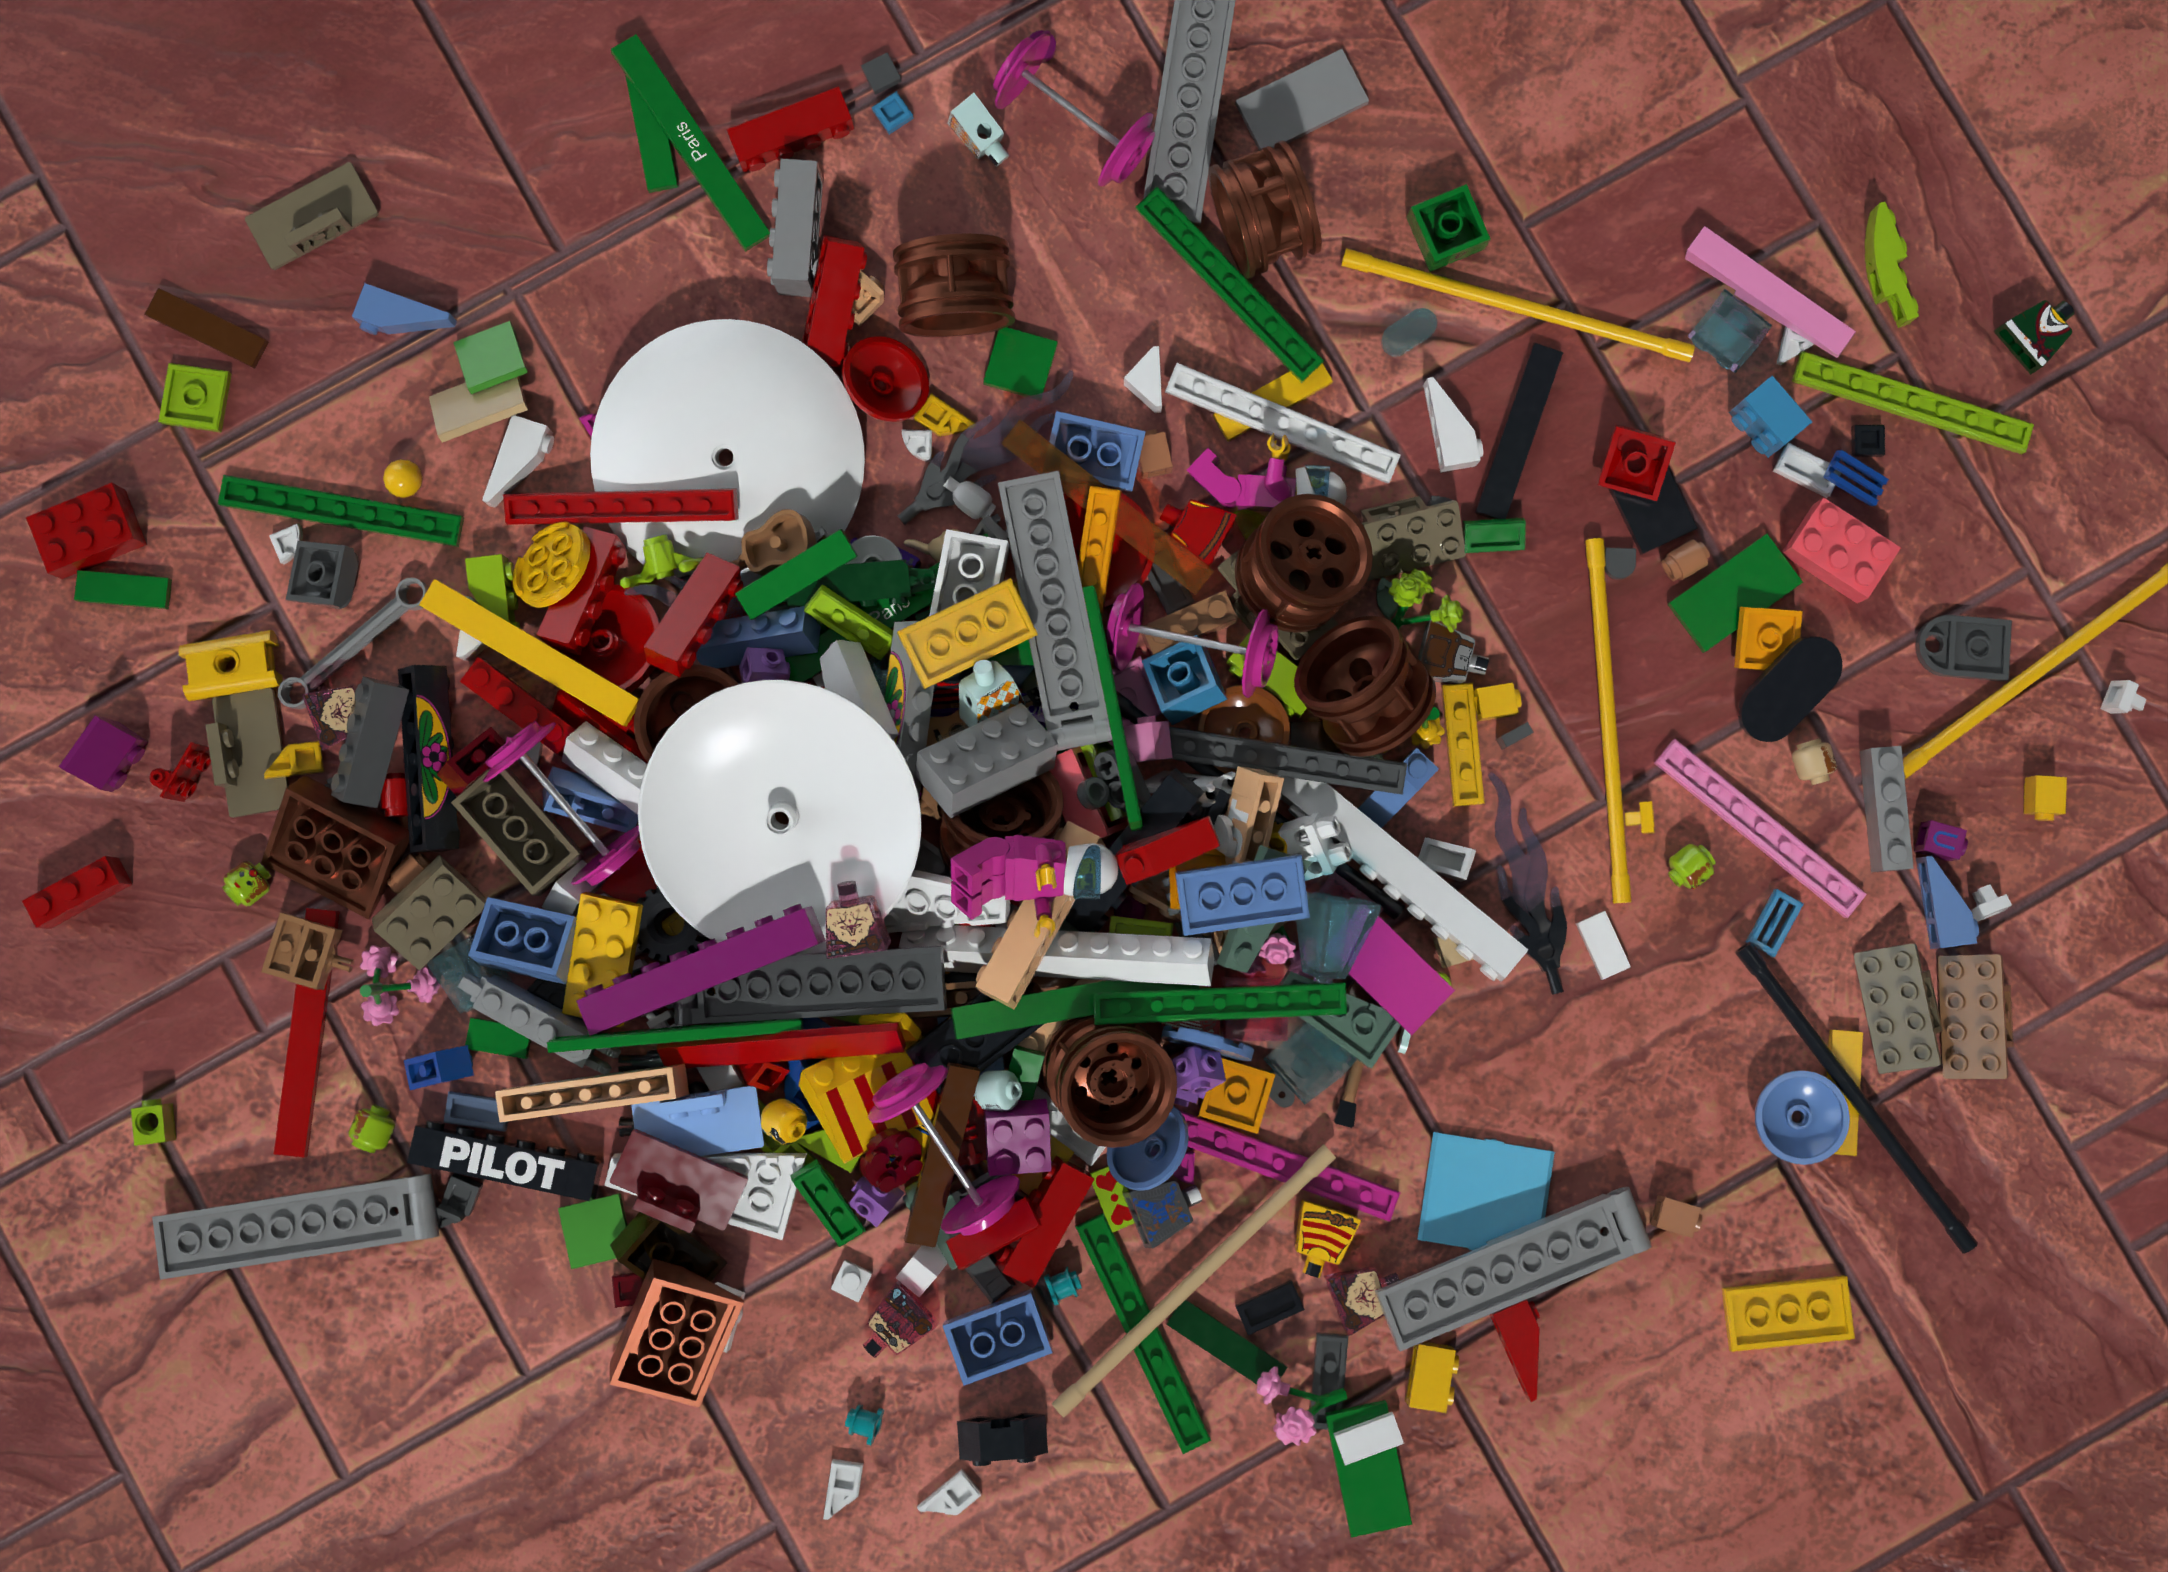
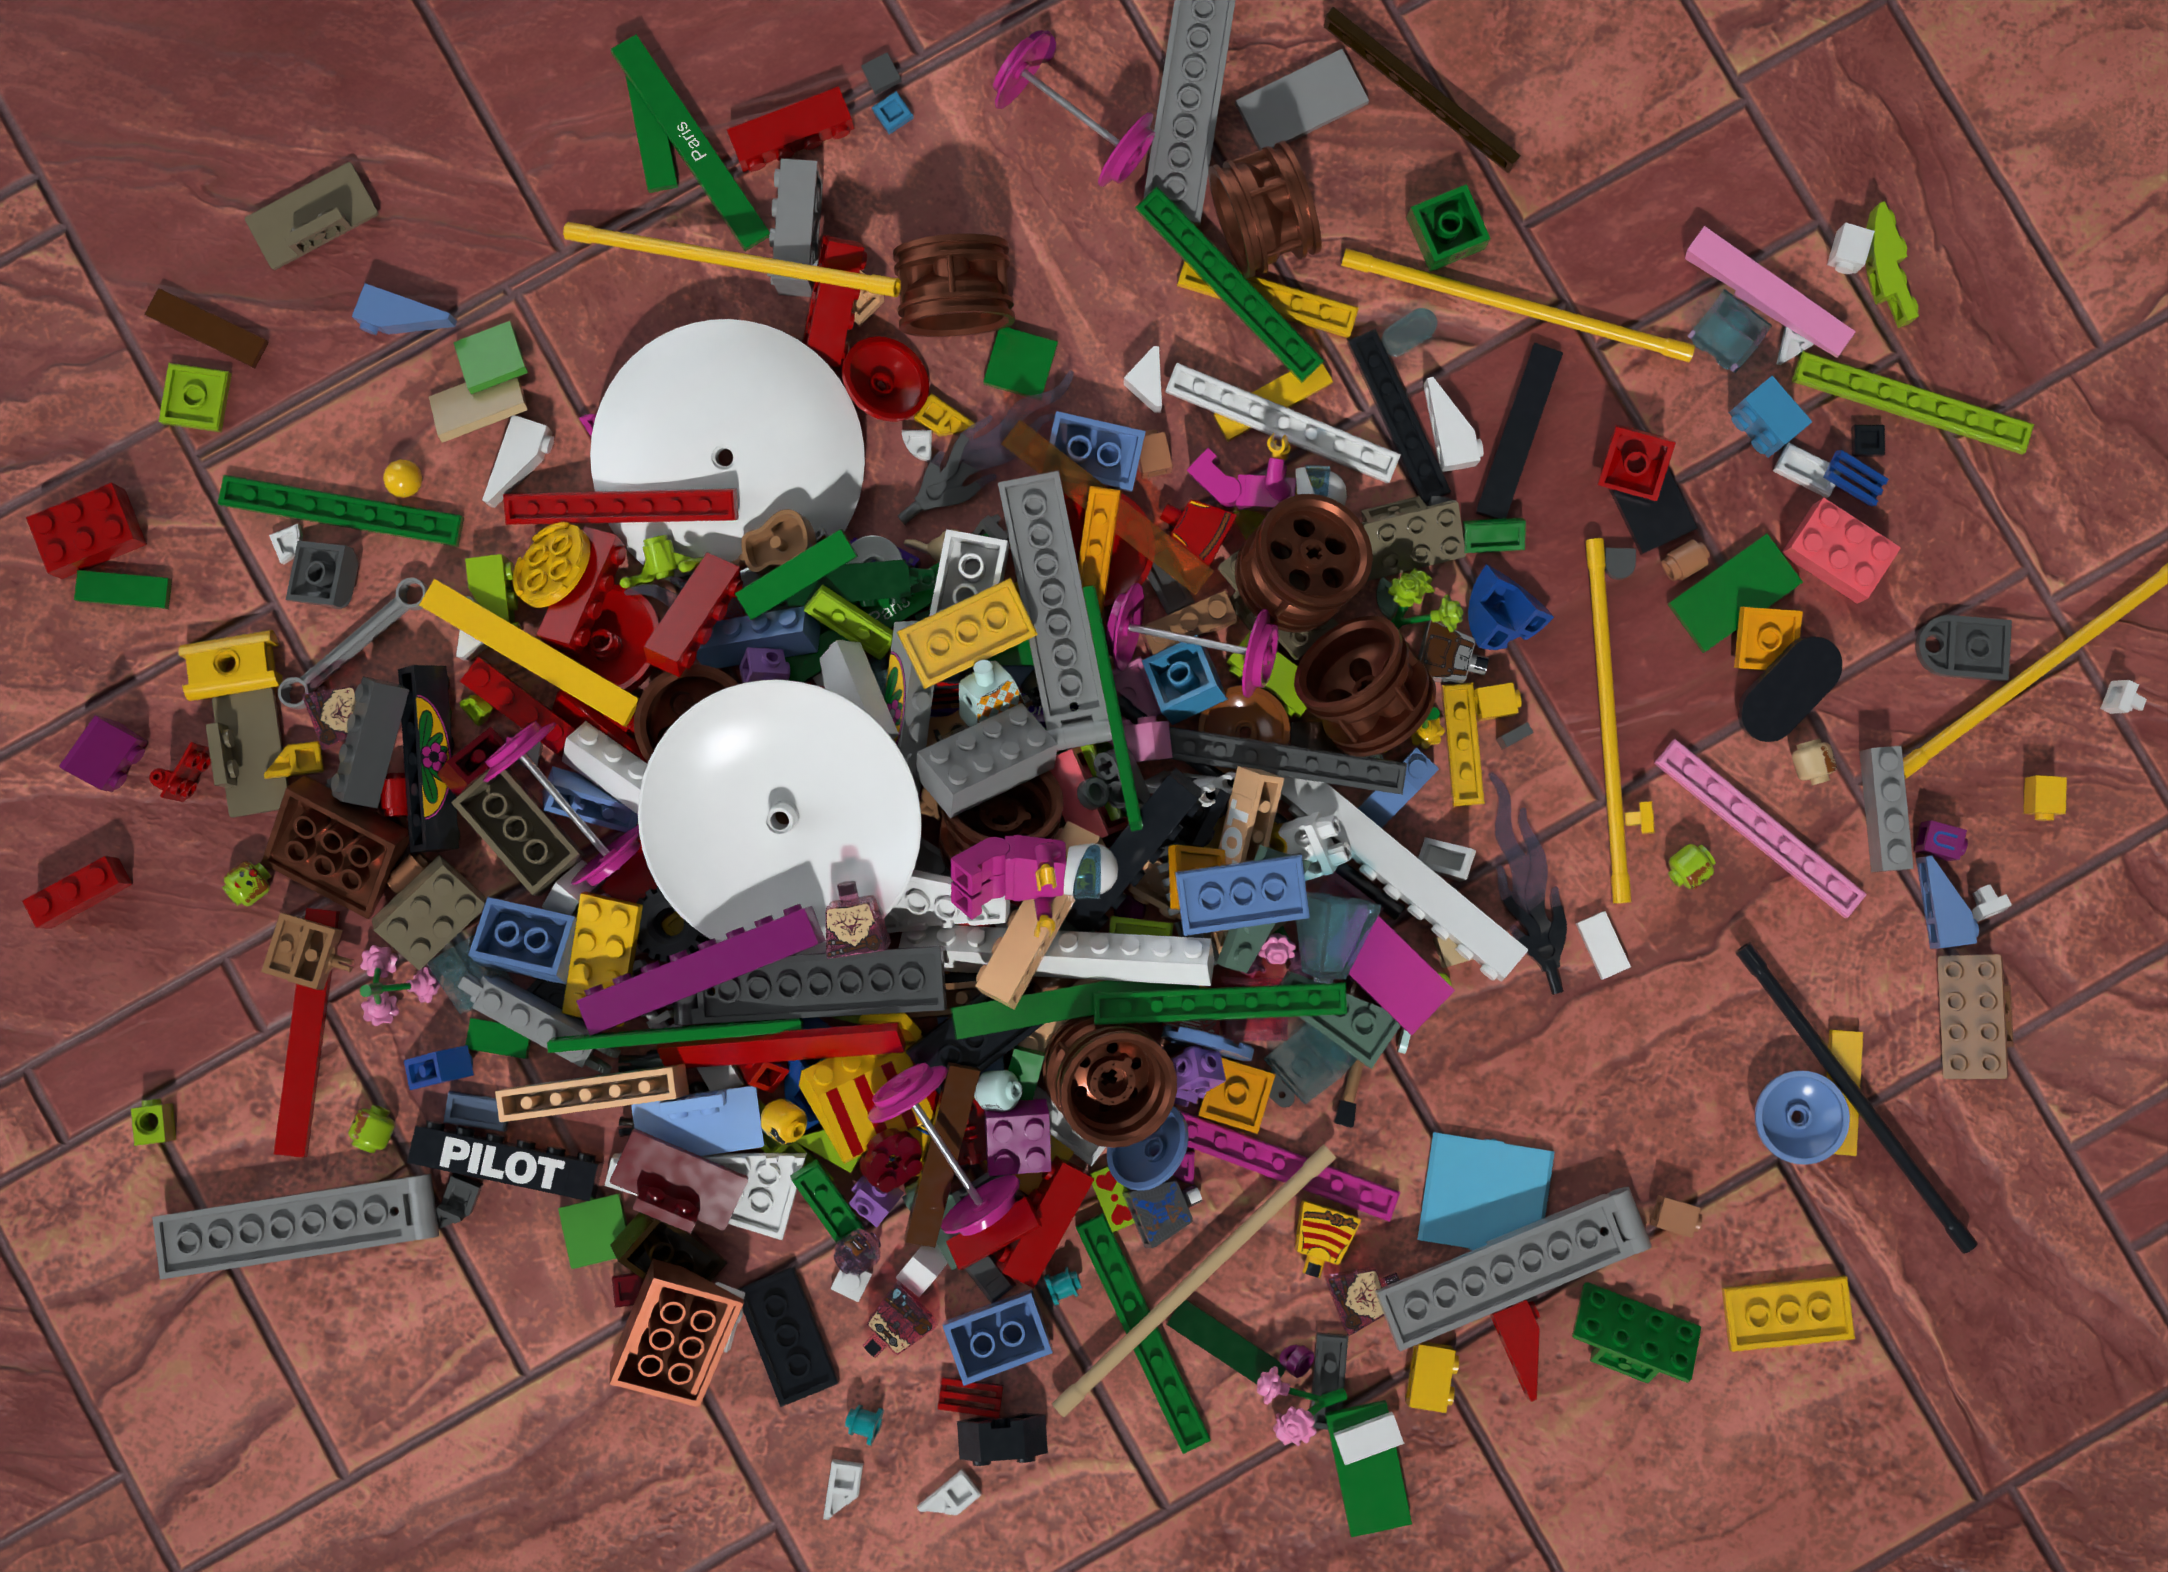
(476, 709): none -> lime tile
(787, 1336): none -> black tile
(857, 1252): none -> clear purple head
(873, 283): none -> yellow piece
(942, 1405): none -> red tile
(970, 498): white plant -> none
(972, 119): light aqua torso -> none
(1166, 850): red slope -> none
(1225, 835): white tile -> none
(1269, 1307): black tile -> none
(1289, 303): none -> yellow tile
(1299, 1361): none -> magenta tile
(1398, 416): none -> black tile
(1421, 90): none -> dark brown tile
(1503, 611): none -> blue brick
(1635, 1336): none -> green bracket
(1762, 944): dark azure tile -> none
(1850, 248): none -> white brick
(1899, 1008): dark tan bracket -> none
(2037, 333): torso -> none

